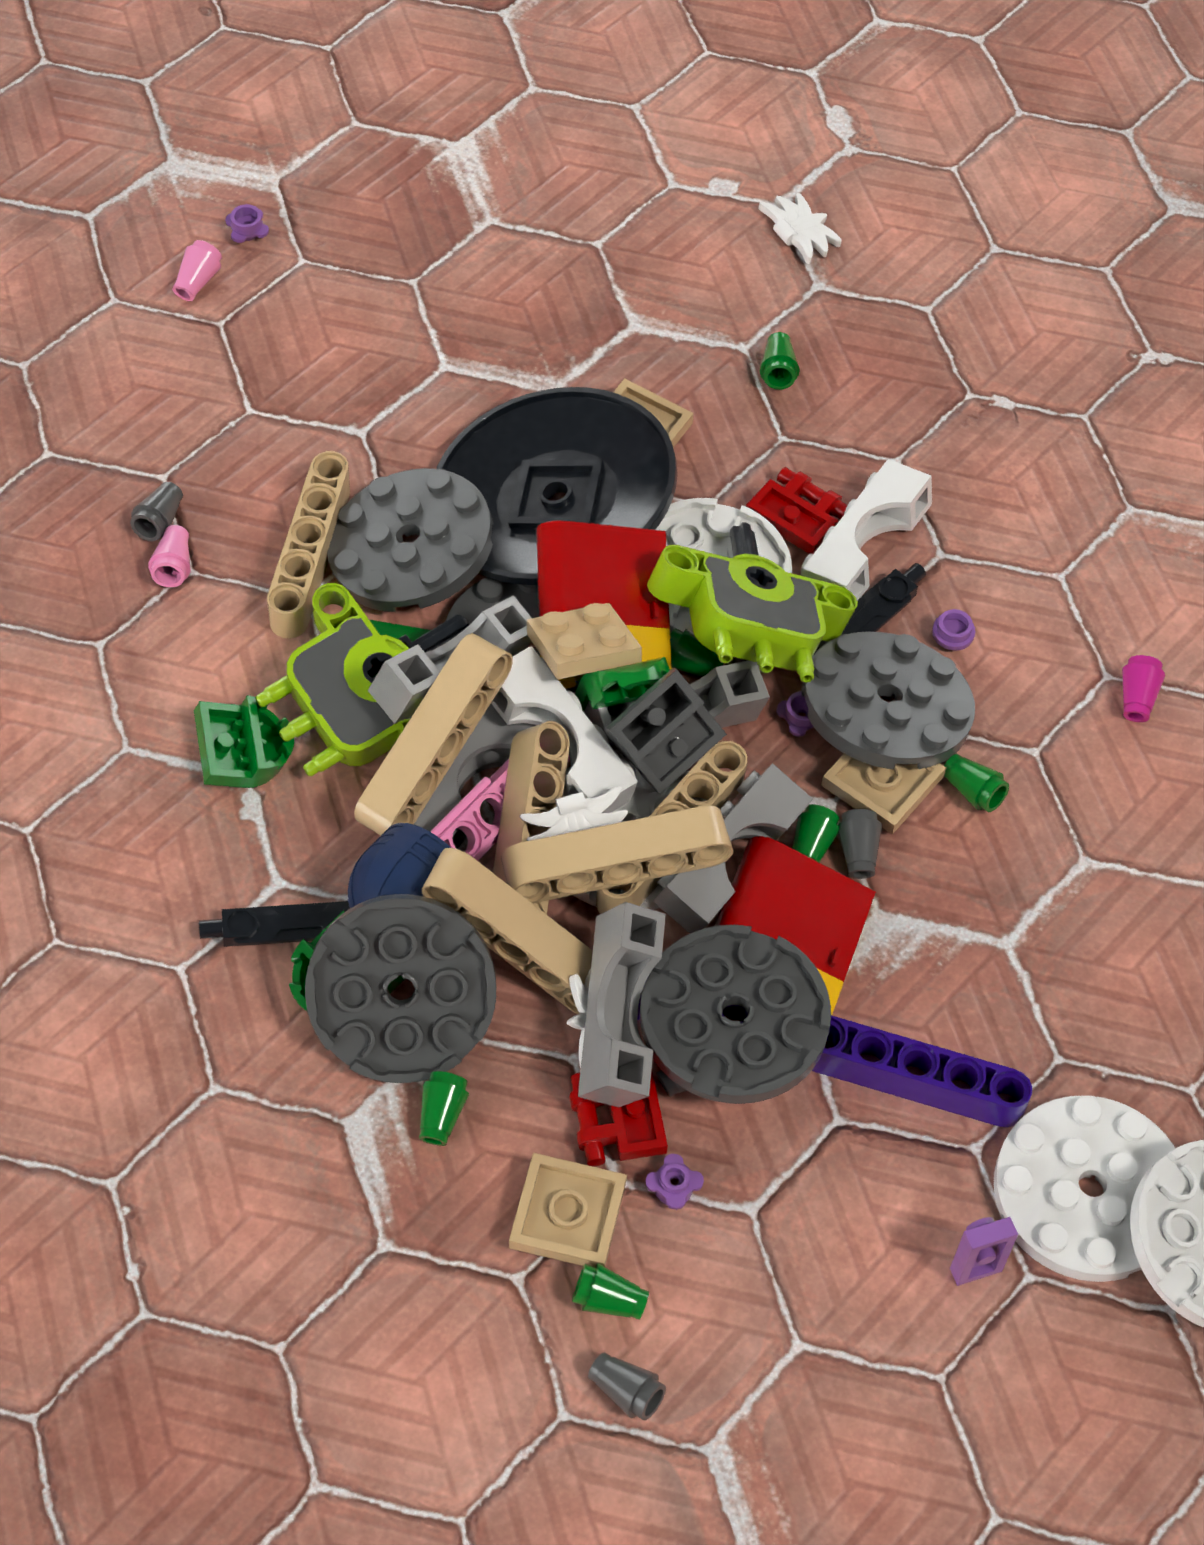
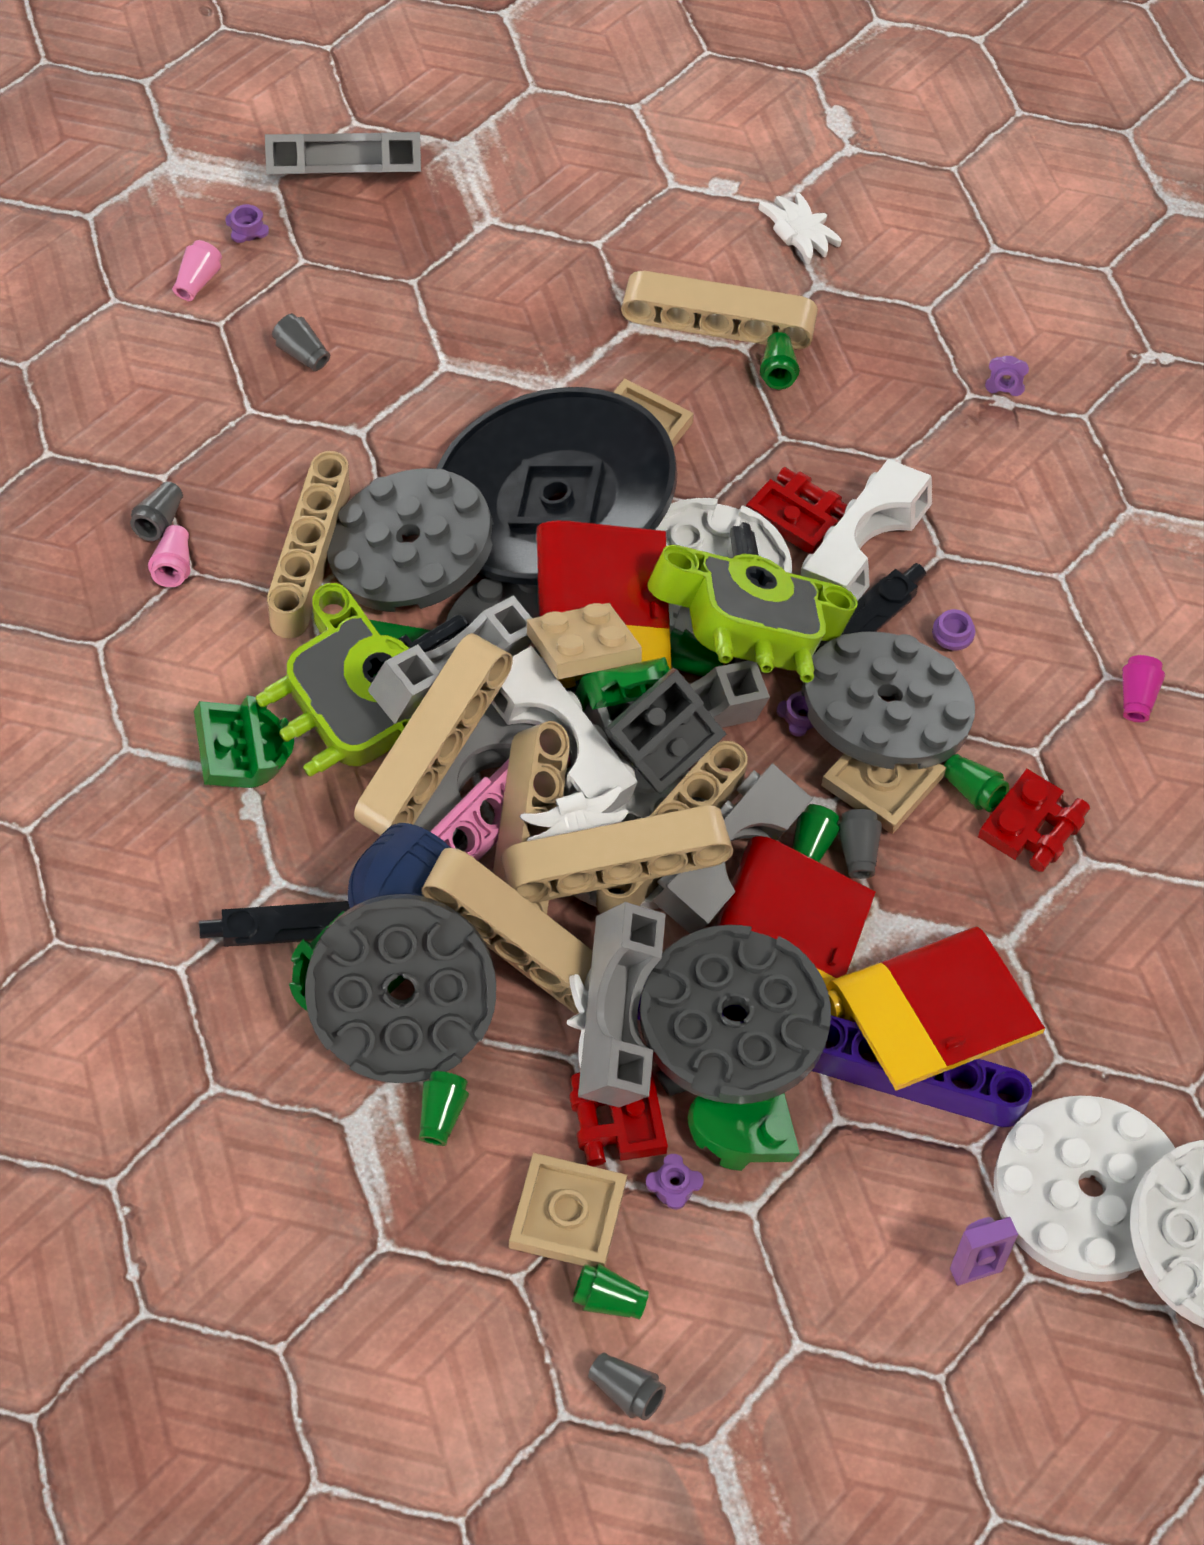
(299, 341): none -> dark grey cone
(343, 153): none -> light grey arch
(717, 309): none -> tan beam
(744, 1131): none -> green slope
(935, 1007): none -> red door
(1007, 366): none -> medium lavender plate
(1022, 814): none -> red plate

